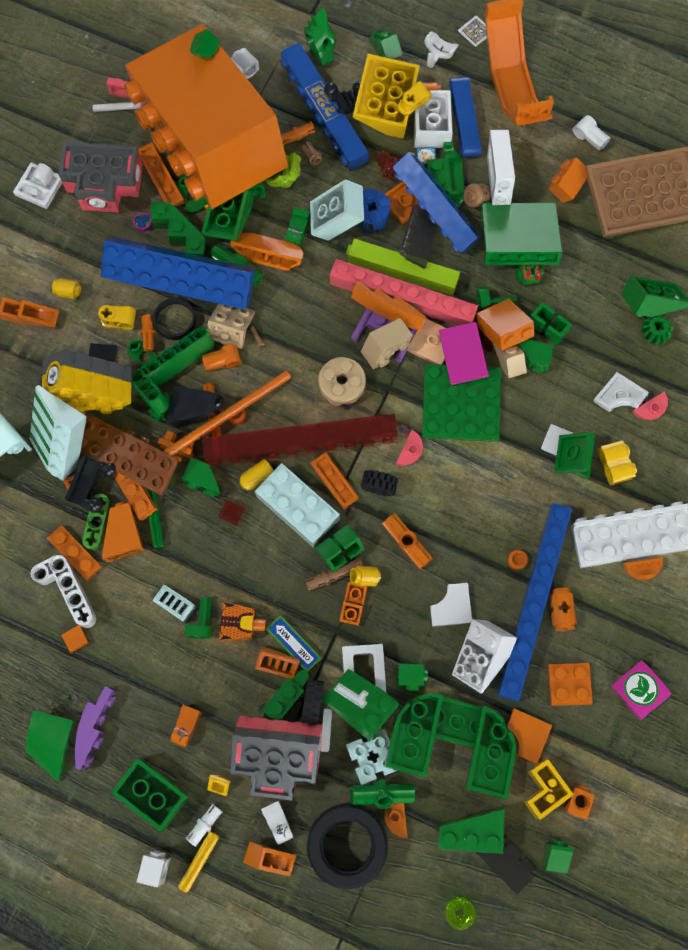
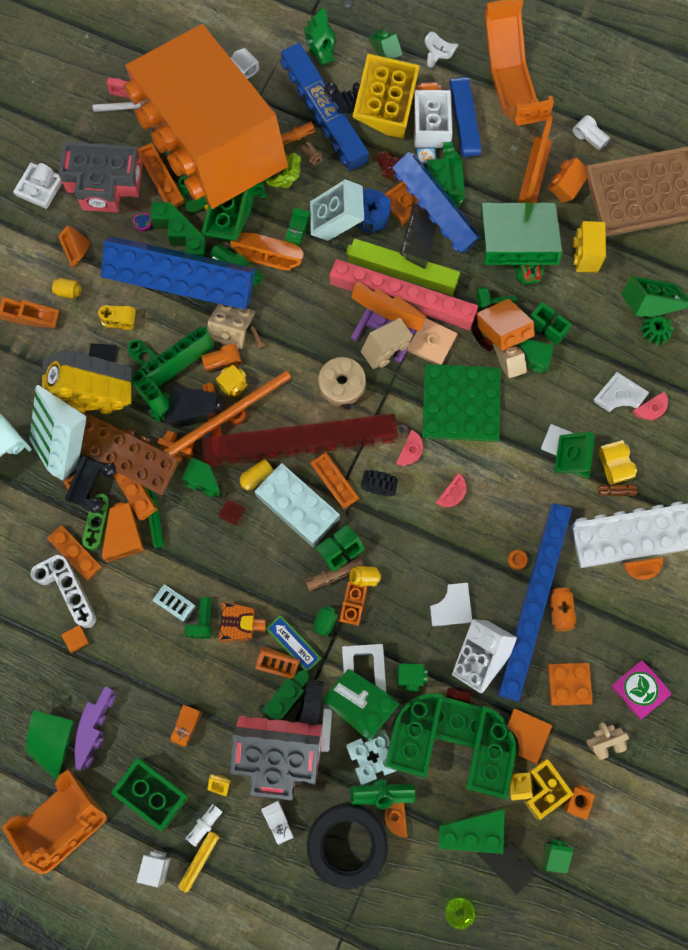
(55, 826): none -> orange windscreen
(74, 244): none -> orange slope
(147, 332): orange axle -> none
(172, 301): black tyre -> none
(204, 44): green brick -> none
(232, 381): none -> yellow brick
(269, 859): orange arch -> none
(325, 621): none -> green brick
(414, 98): yellow piece -> none
(415, 551): orange piece -> none
(454, 492): none -> coral plate
(459, 695): none -> clear red piece
(463, 353): dark pink tile -> none
(474, 31): sticker -> none
(476, 194): medium nougat head -> none
(500, 167): white piece -> none
(521, 786): none -> yellow bracket
(536, 166): none -> orange fence
(590, 246): none -> yellow brick
(605, 738): none -> tan hips
(617, 490): none -> dark orange axle

